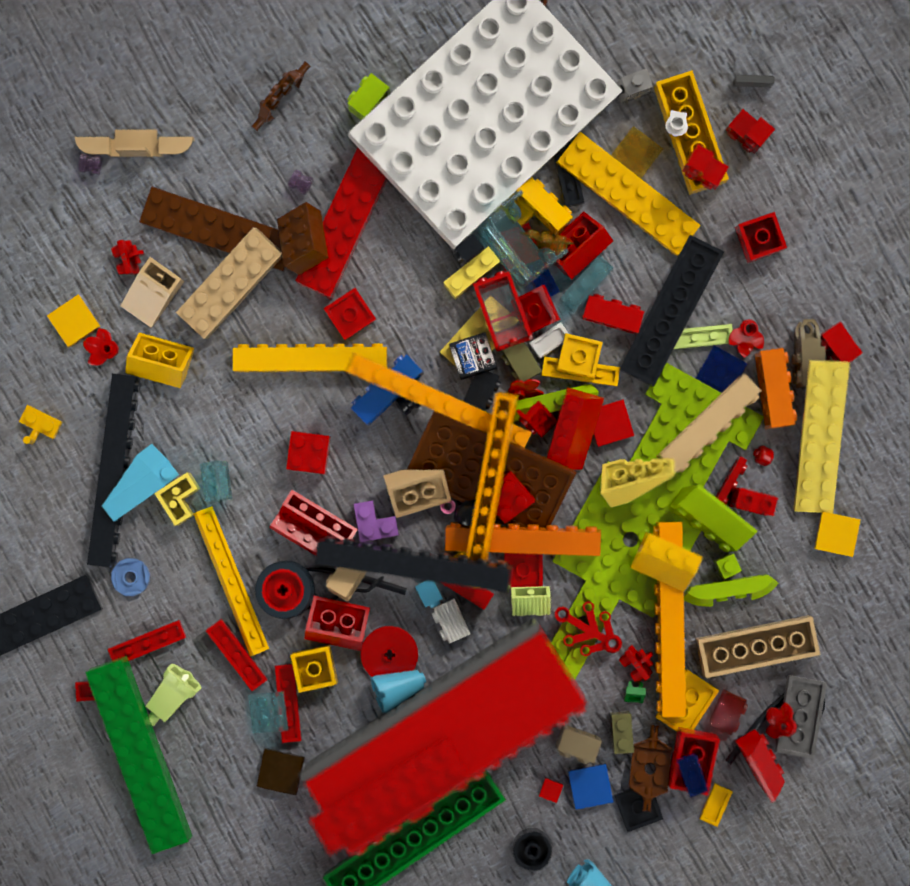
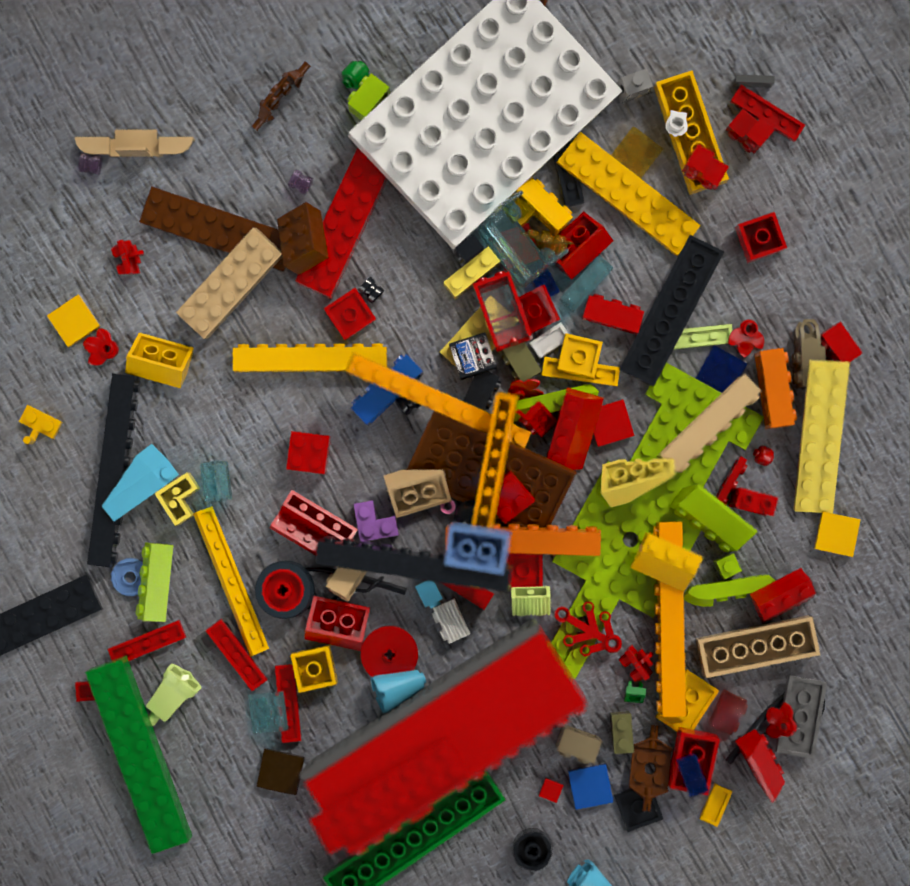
(151, 292): tan slope -> none
(154, 582): none -> lime brick
(354, 74): none -> green head
(371, 290): none -> black wheel
(477, 548): none -> medium blue slope
(759, 107): none -> red plate
(782, 595): none -> red slope

